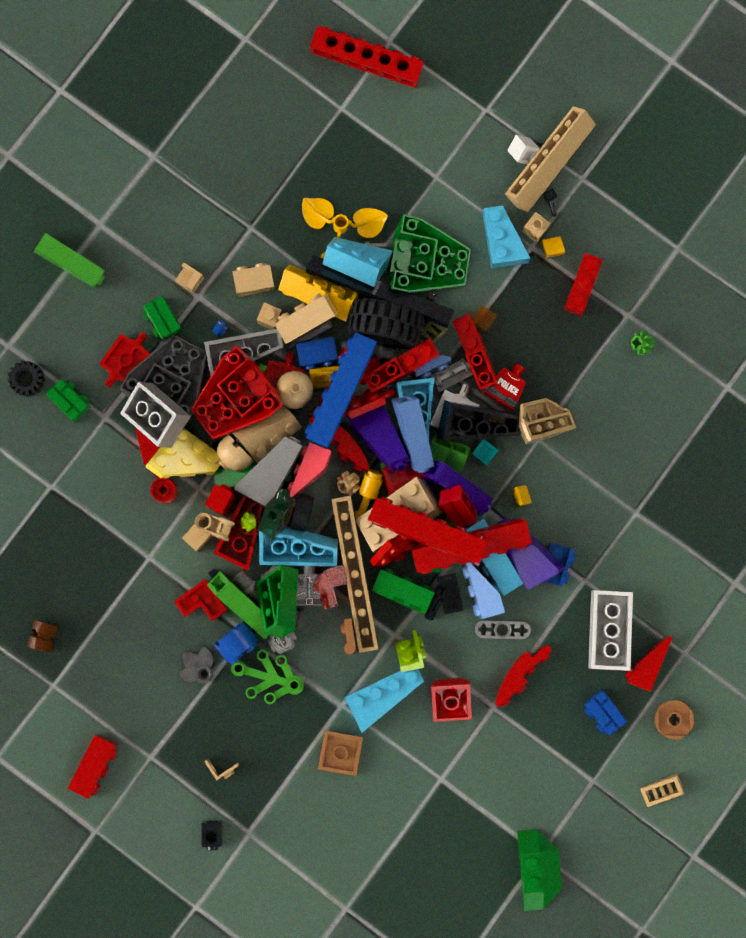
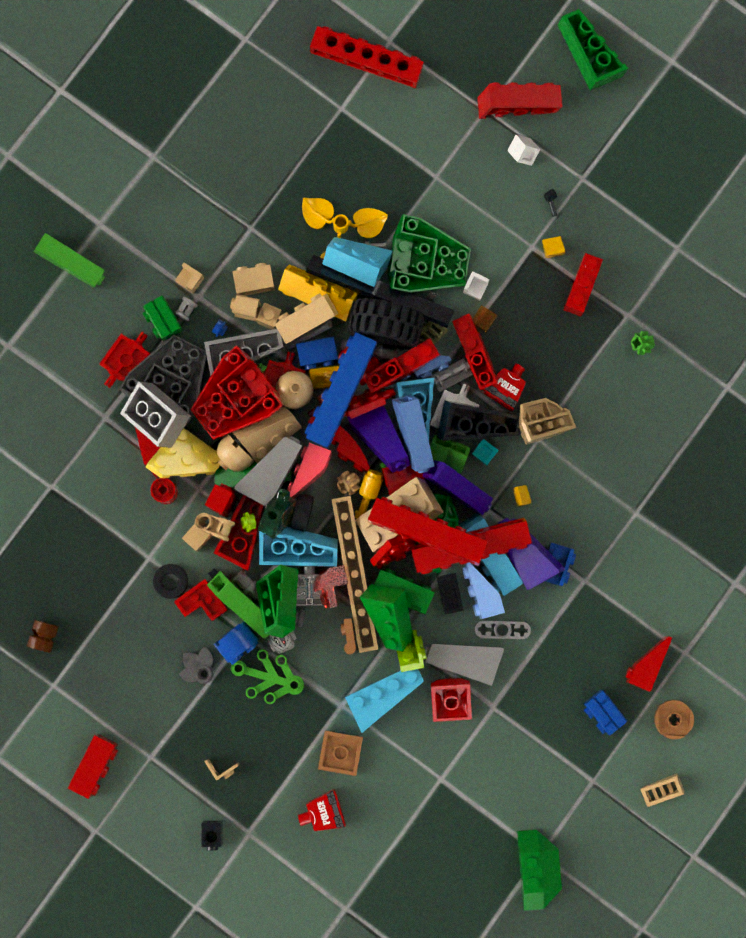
(14, 376): black tyre -> none
(68, 400): green brick -> none
(170, 569): none -> black tyre
(186, 302): none -> light grey bush
(246, 307): none -> tan brick
(323, 812): none -> red torso
(389, 615): none -> green wedge
(435, 602): black axle -> none
(457, 507): red brick -> none
(469, 661): none -> light grey slope
(476, 286): none -> white panel
(502, 239): medium azure wedge -> none
(514, 680): red slope -> none
(519, 99): none -> red wedge
(536, 227): tan brick -> none
(550, 159): tan brick -> none
(593, 56): none -> green wedge
(610, 630): white brick -> none

